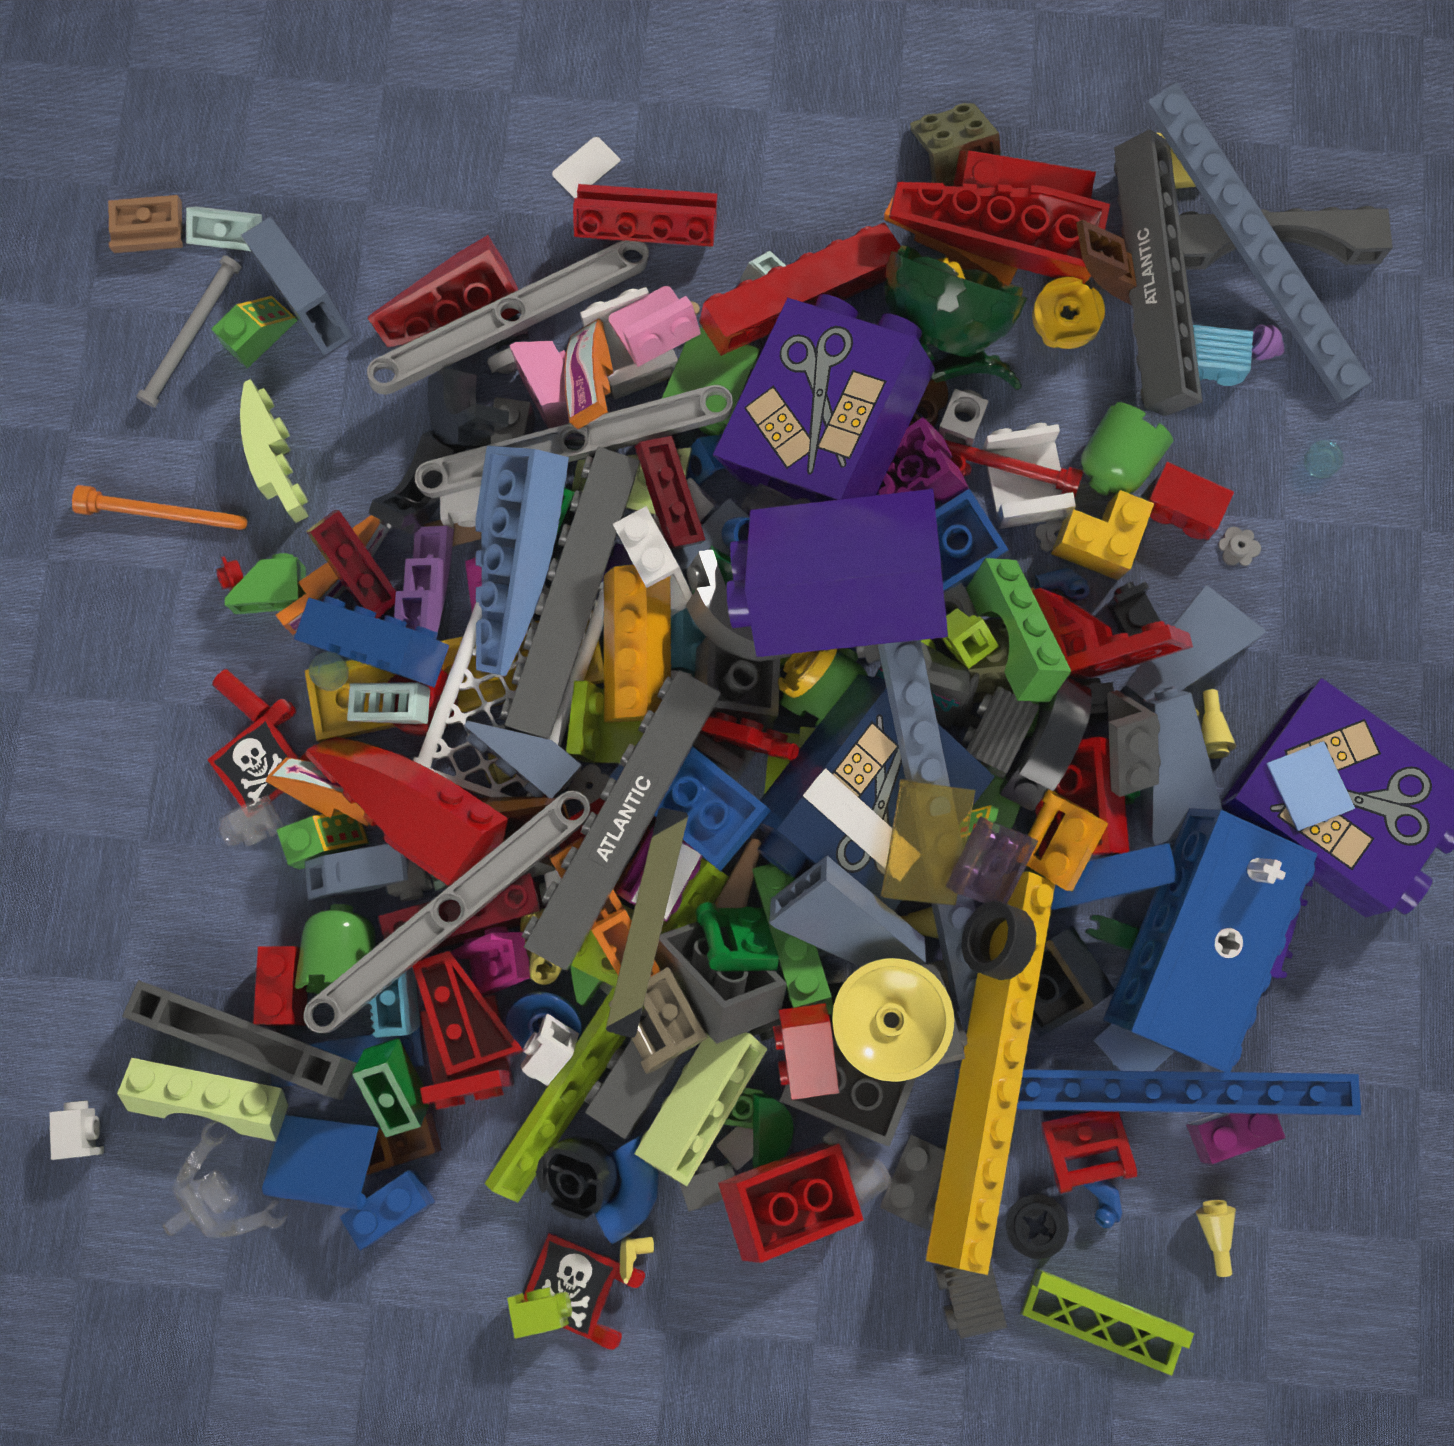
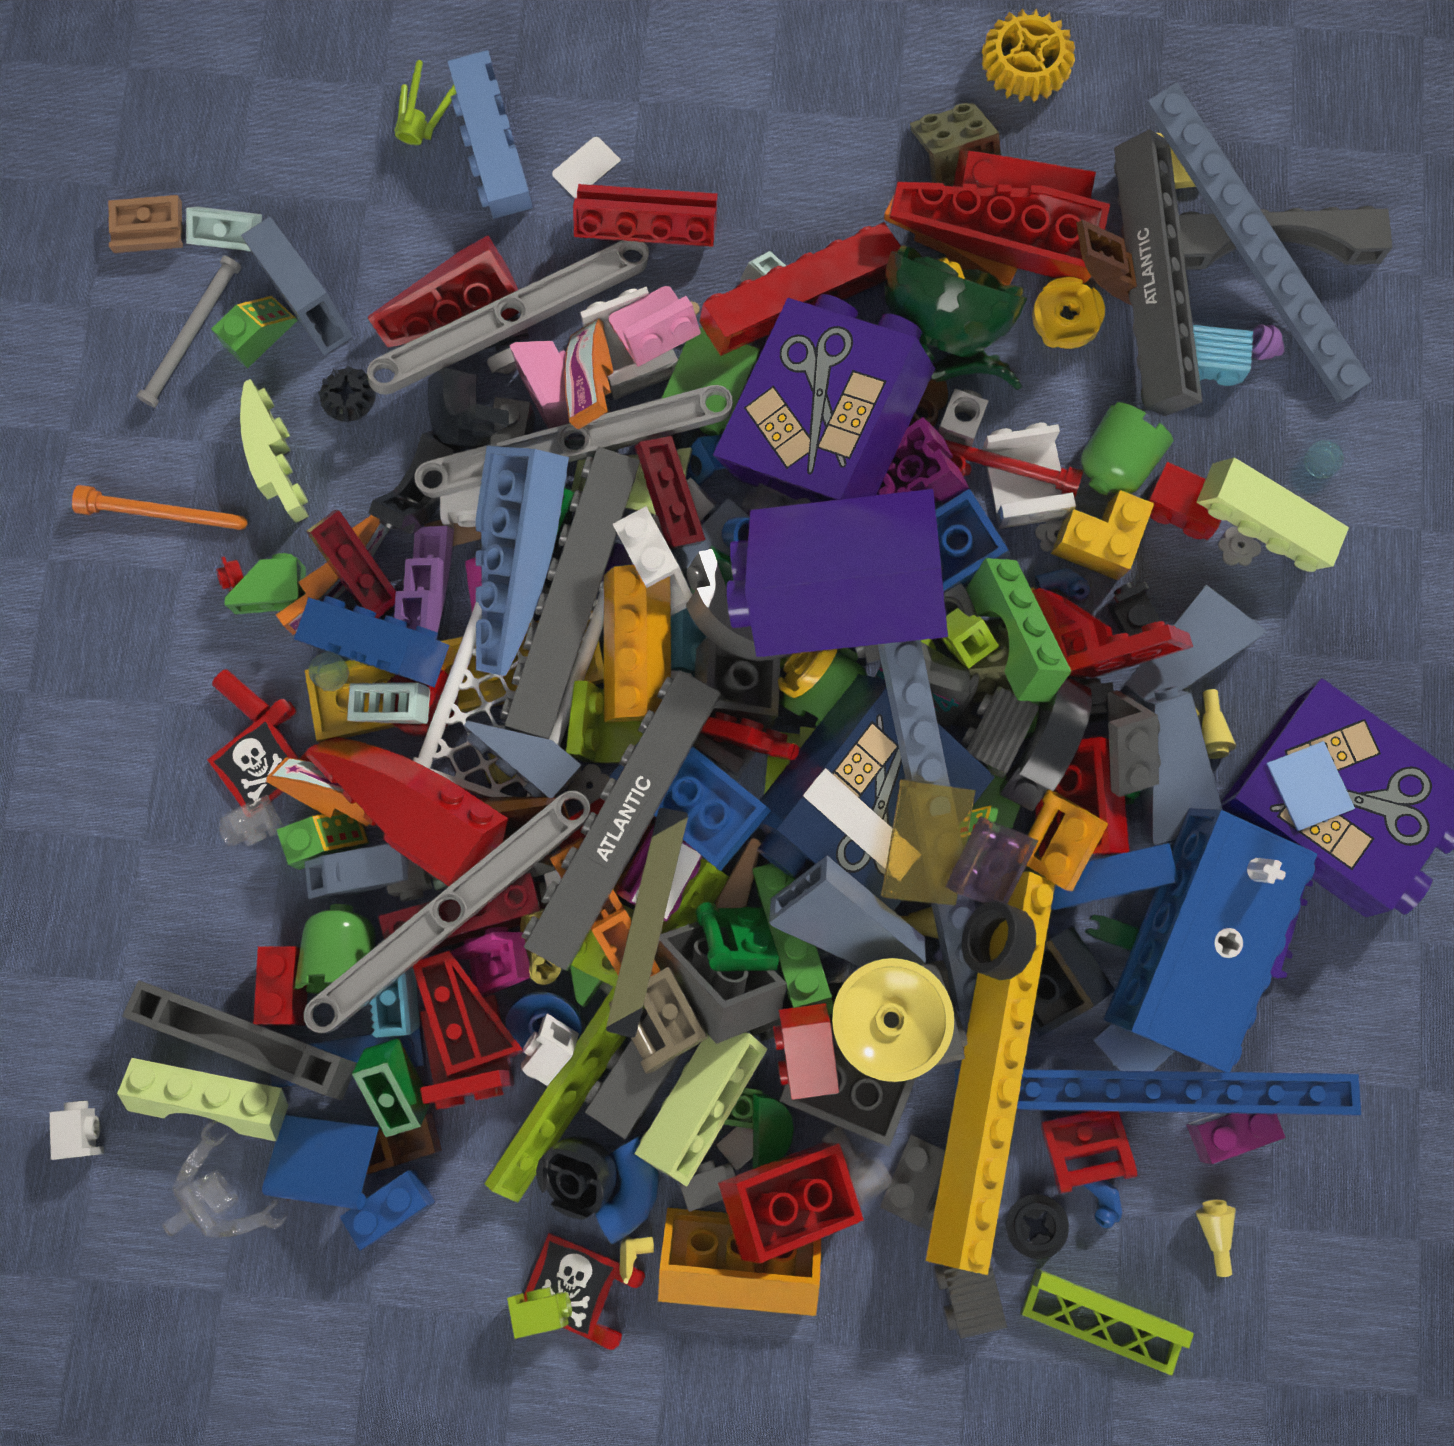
(357, 404): none -> black gear
(411, 122): none -> lime plant
(489, 134): none -> medium blue wedge
(706, 1269): none -> light orange slope
(1032, 42): none -> yellow gear
(1272, 515): none -> yellowish green brick

